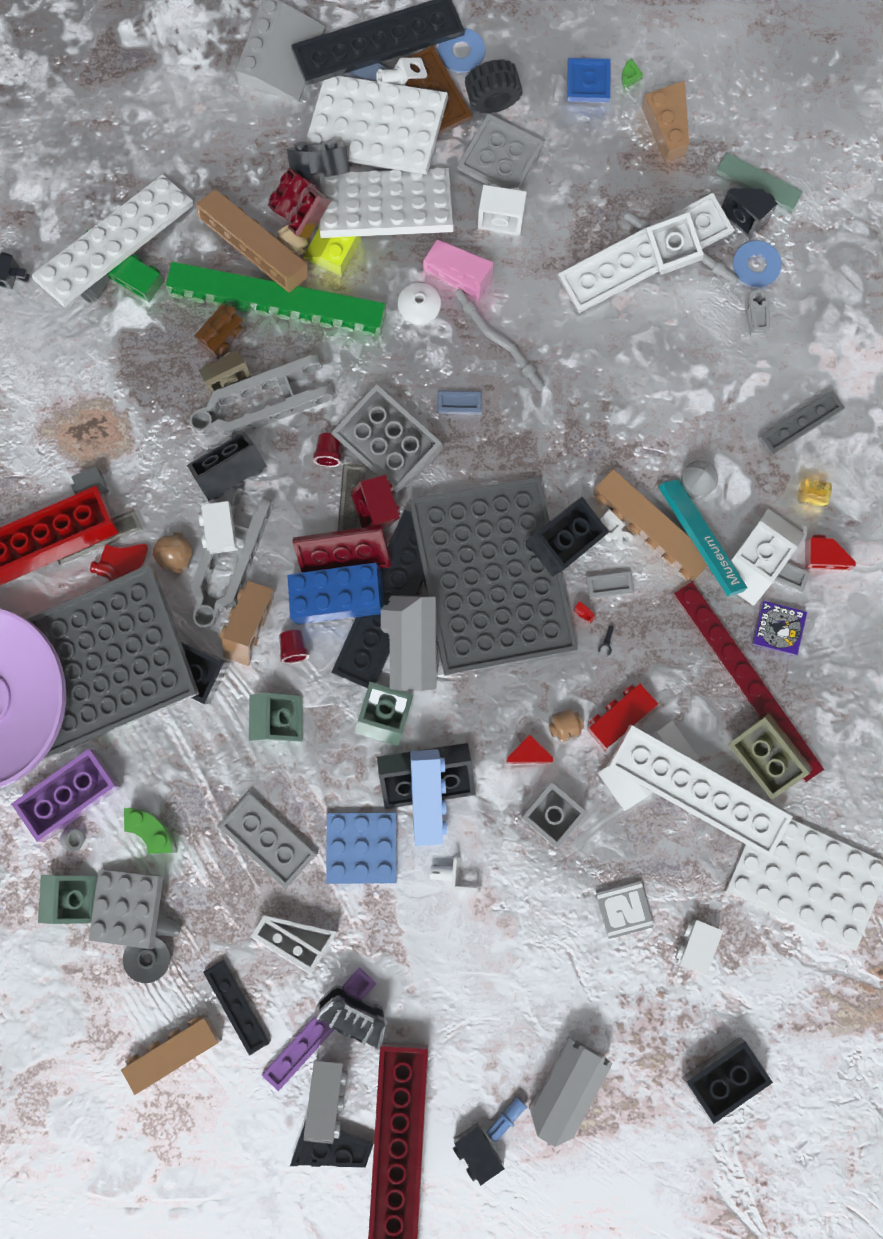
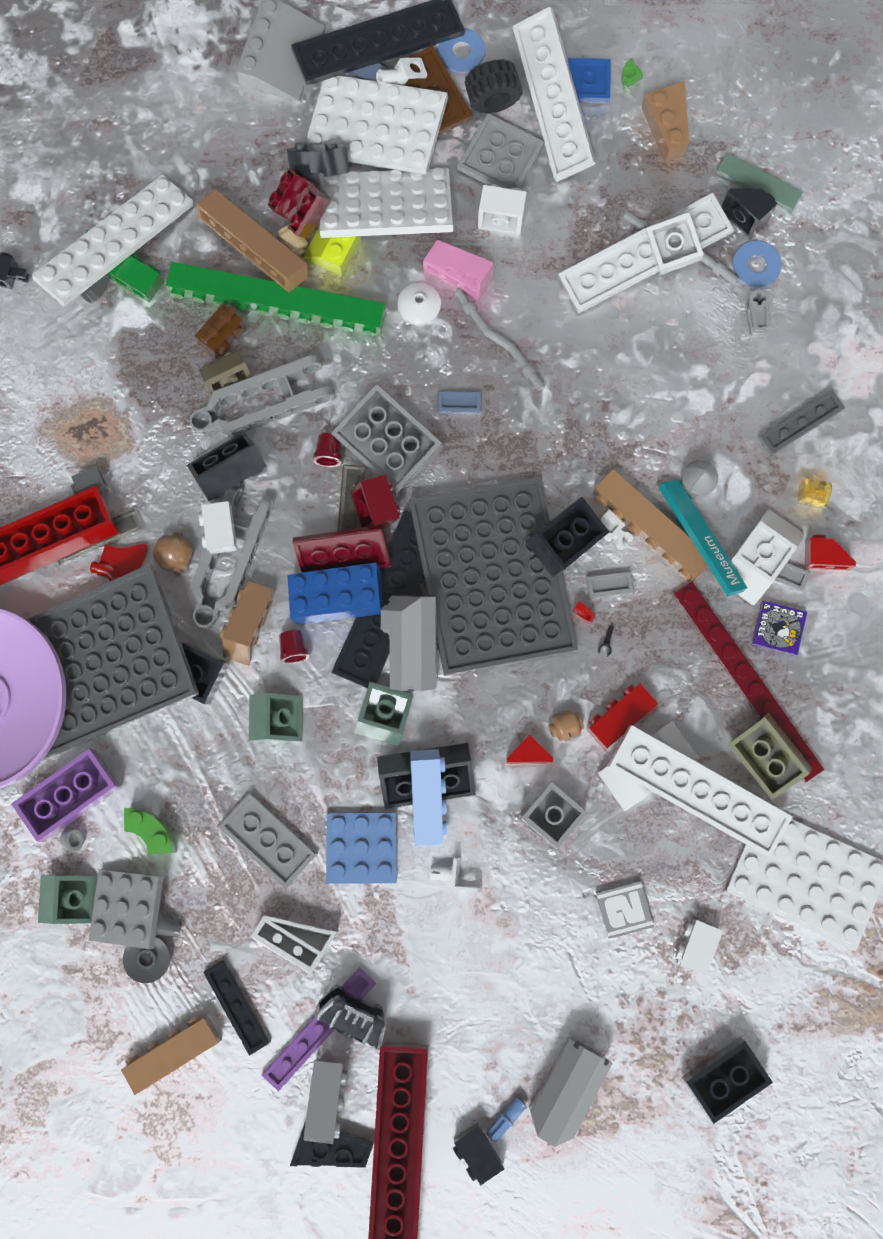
(554, 94): none -> white plate

